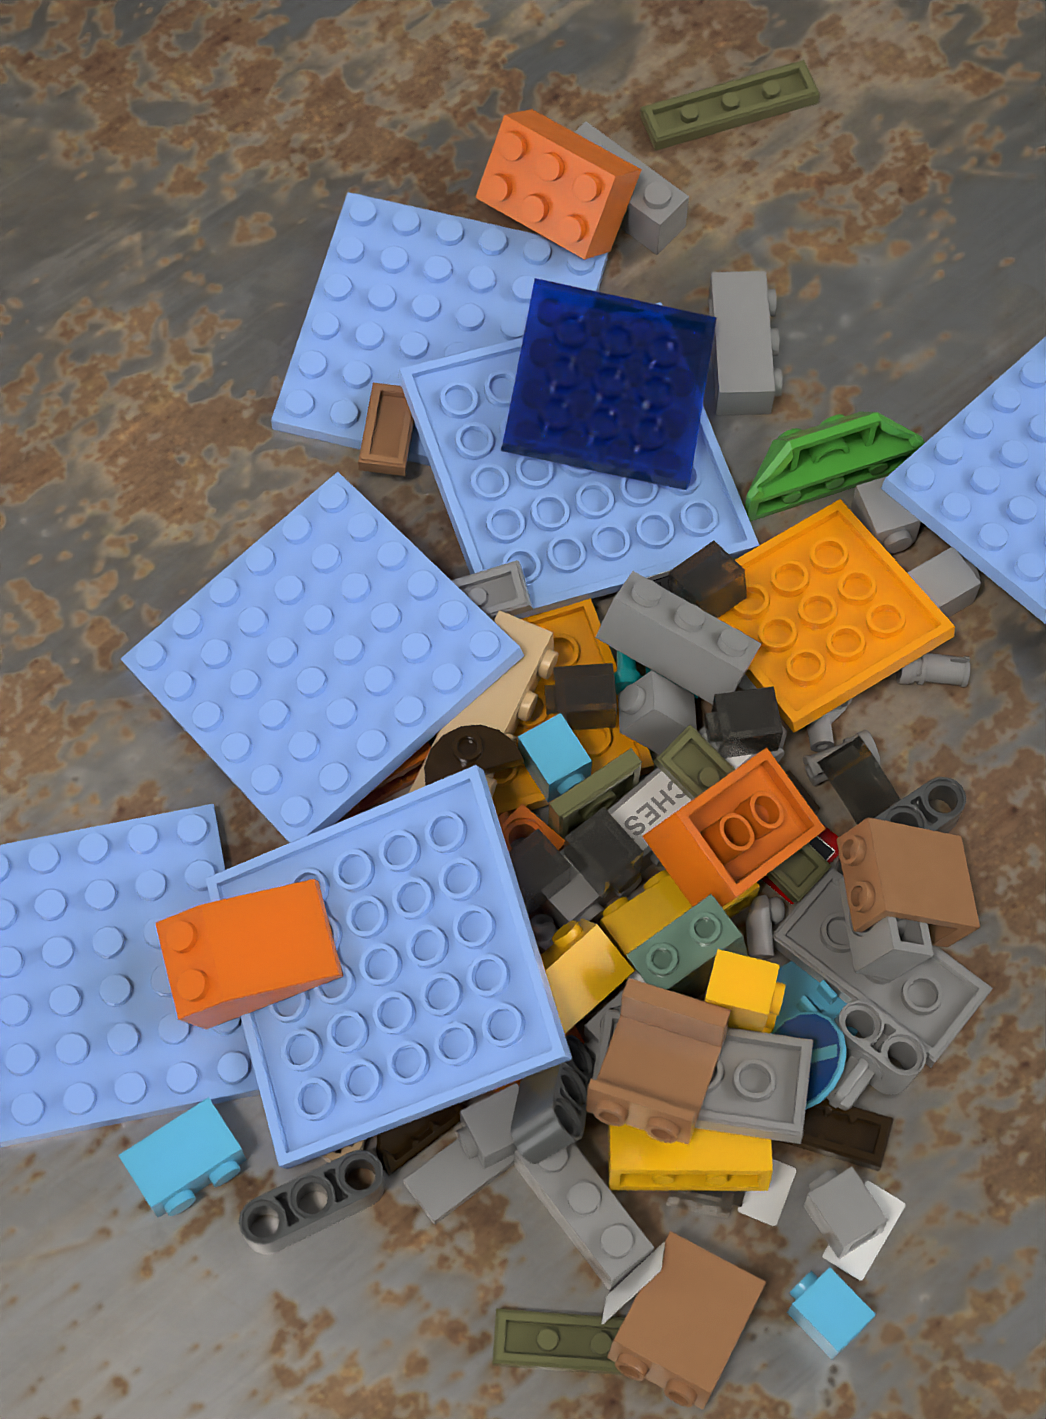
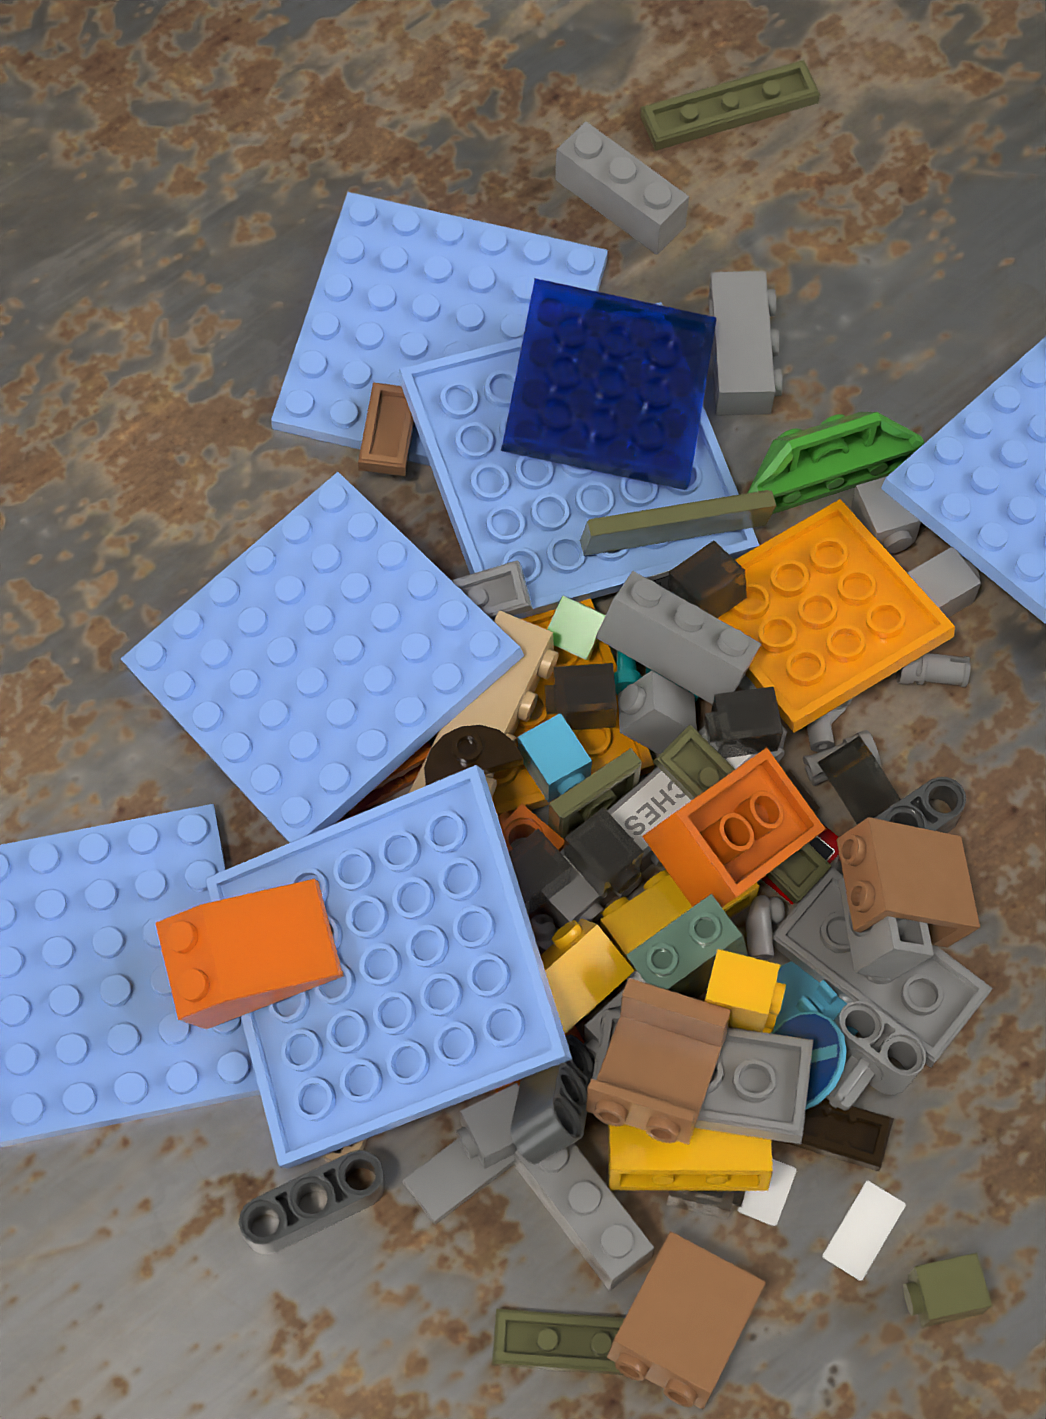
(184, 1159): medium azure brick -> none
(406, 1141): dark brown plate -> none
(558, 183): orange brick -> none
(575, 627): none -> tile
(633, 1283): white sticker -> none
(677, 522): none -> olive tile
(829, 1311): medium azure brick -> none
(844, 1210): light grey brick -> none
(947, 1290): none -> olive brick

